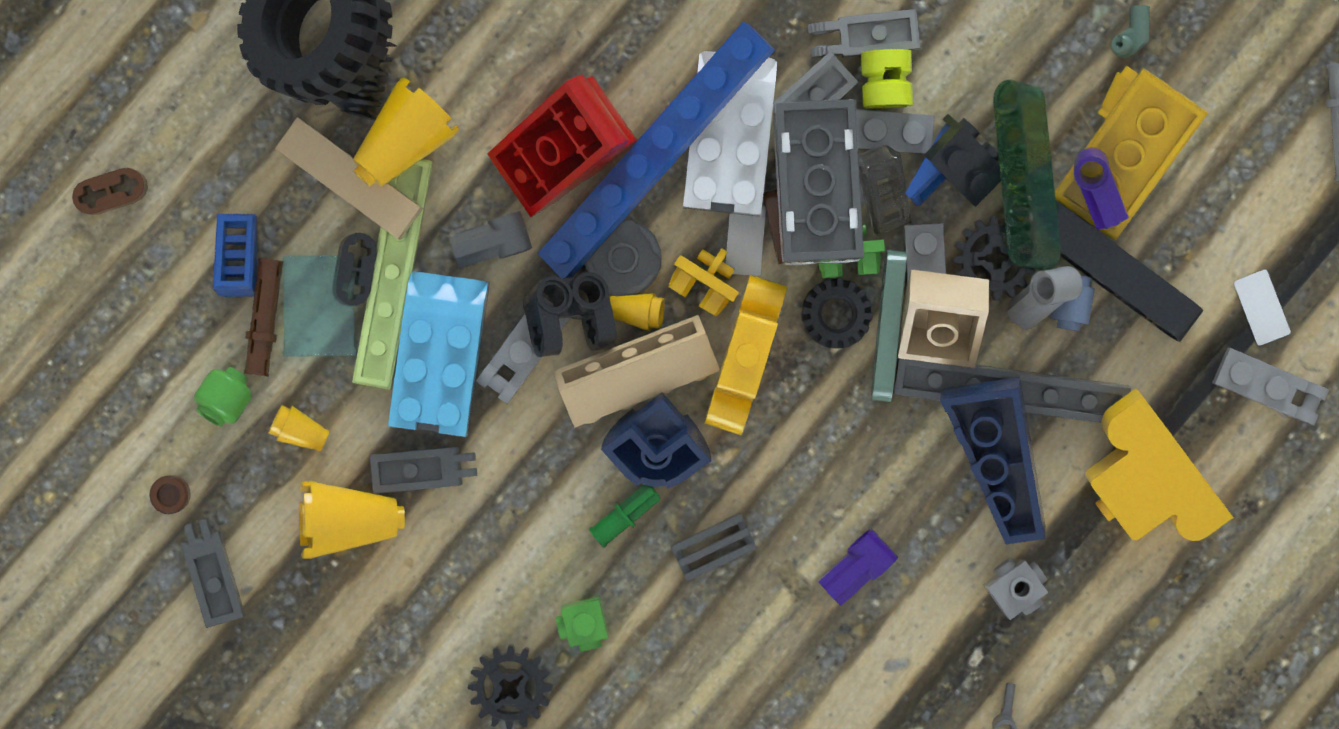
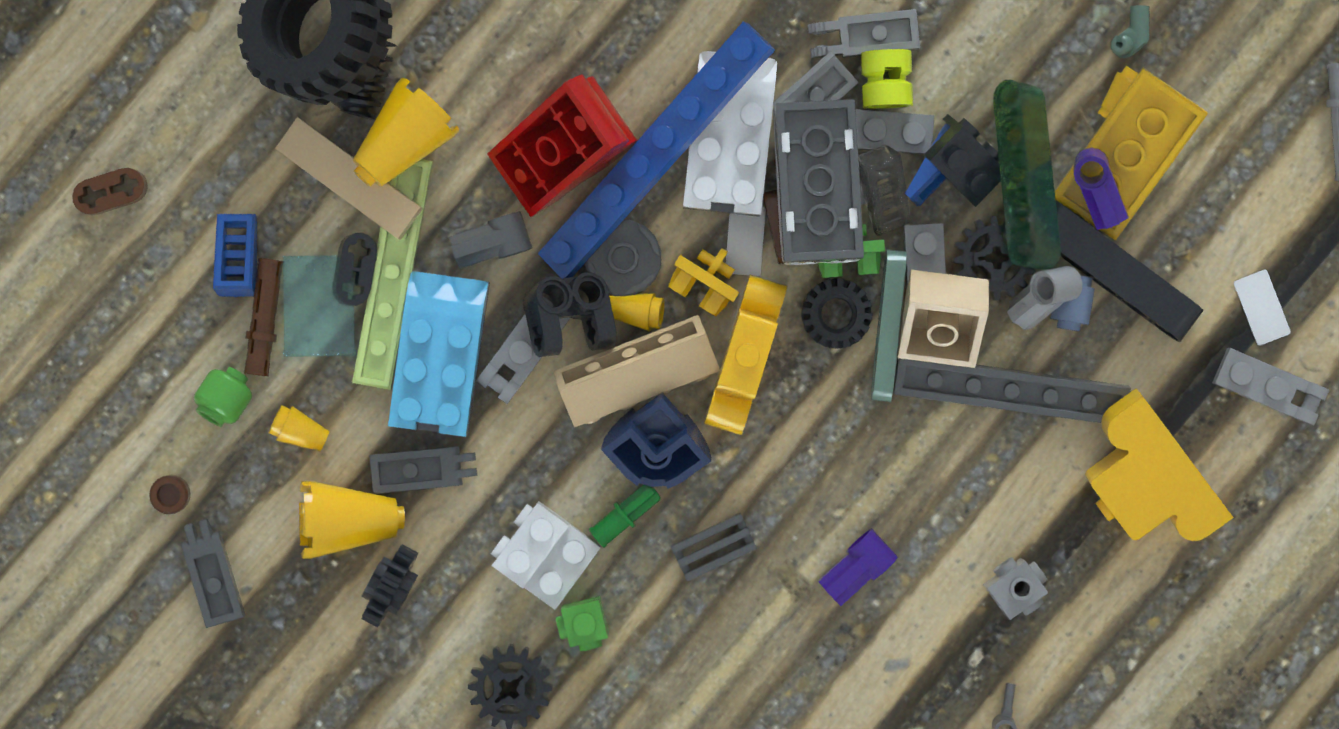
(389, 585): none -> black gear
(544, 554): none -> white plate
(997, 442): dark blue wedge -> none

